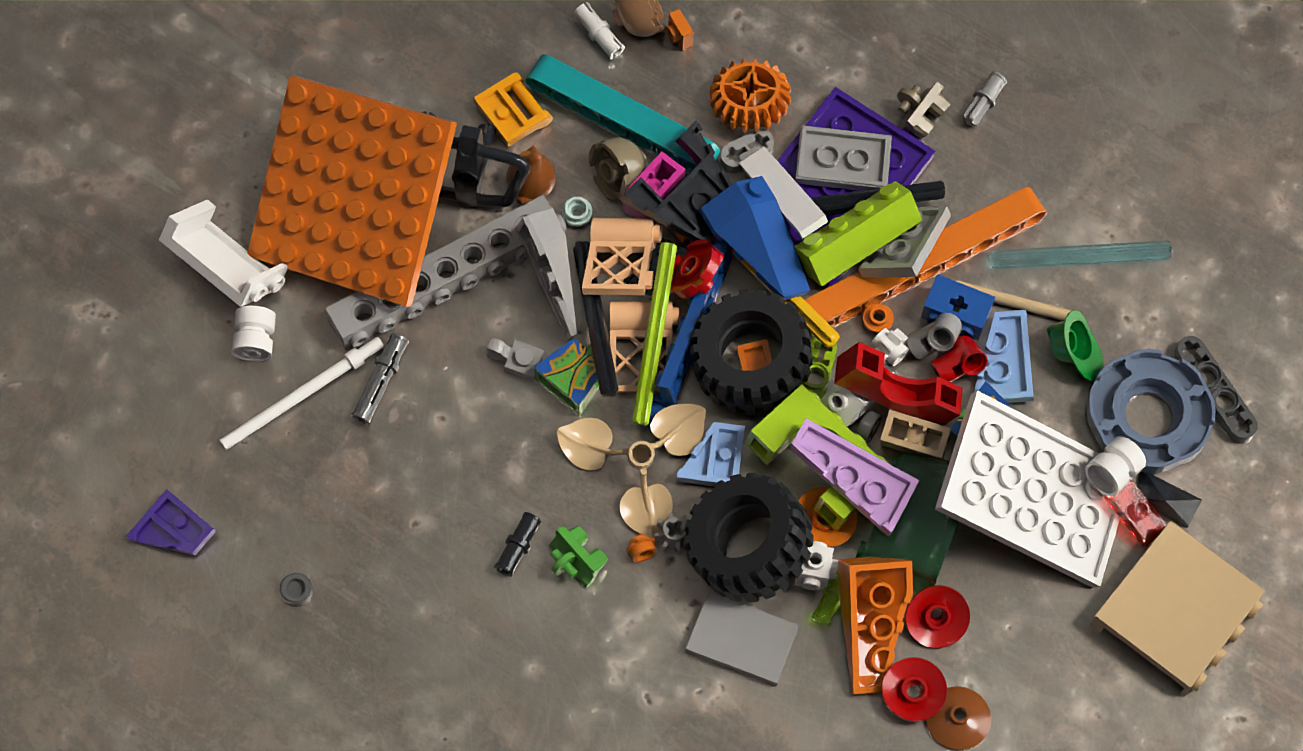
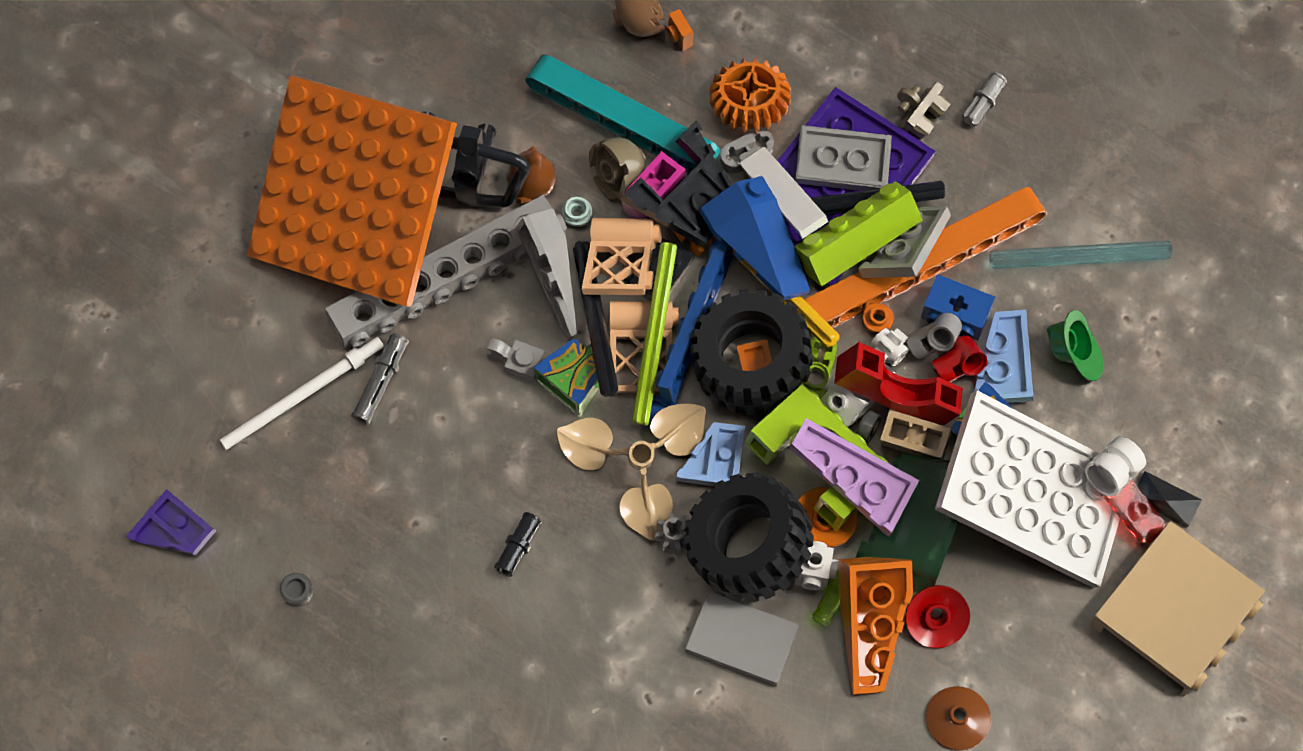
(218, 256): white panel -> none
(253, 330): white wheel -> none
(504, 113): light orange plate -> none
(573, 558): bright green hips -> none
(599, 30): white pin -> none
(641, 548): orange plate -> none
(695, 269): red plate -> none
(915, 674): red dish -> none
(1023, 303): tan bar -> none
(1170, 380): sand blue piece -> none
(1220, 387): dark grey beam -> none

